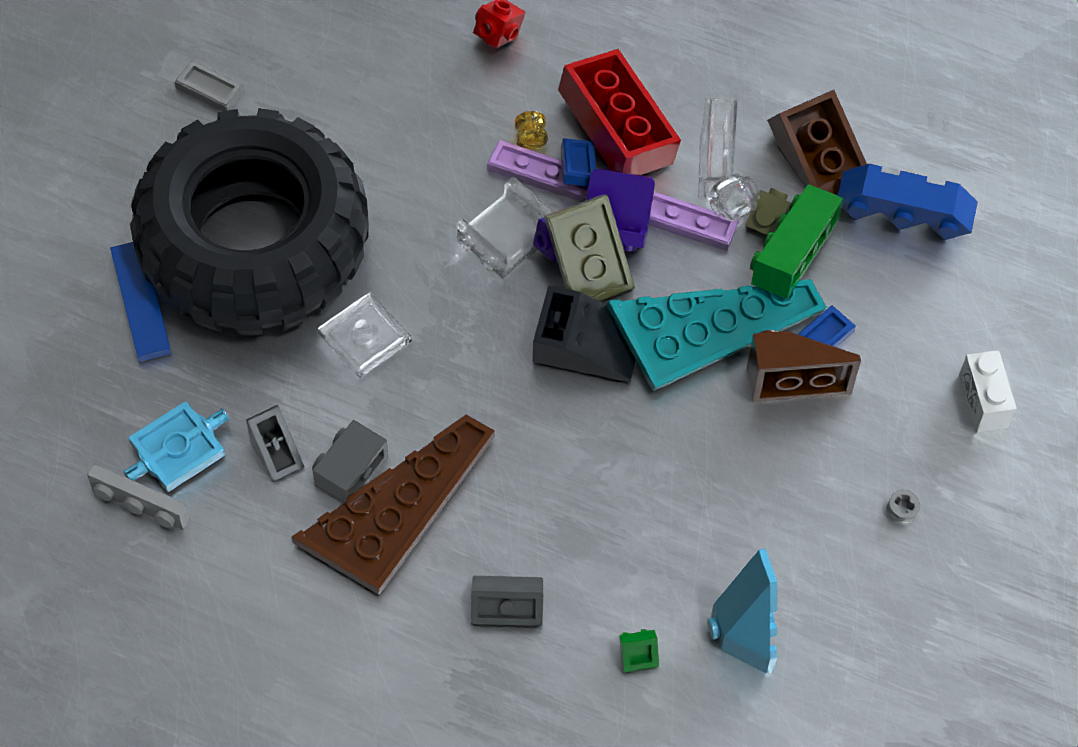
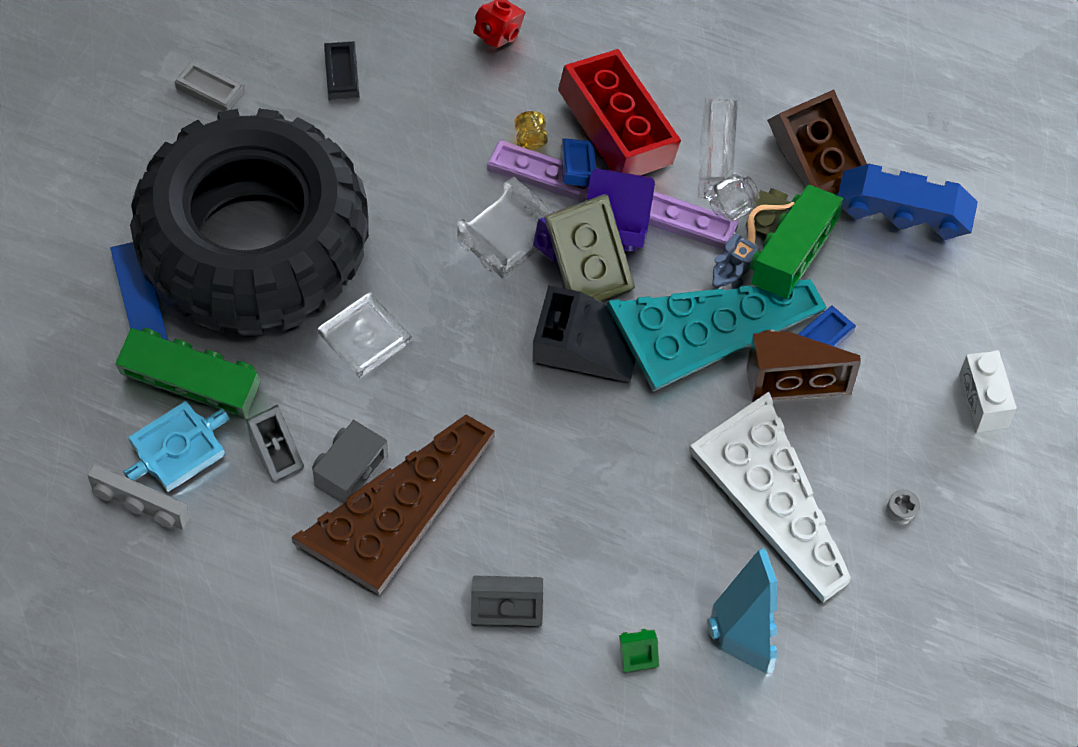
(188, 371): none -> green brick
(341, 70): none -> black tile
(739, 253): none -> sand blue animal
(767, 483): none -> white wing

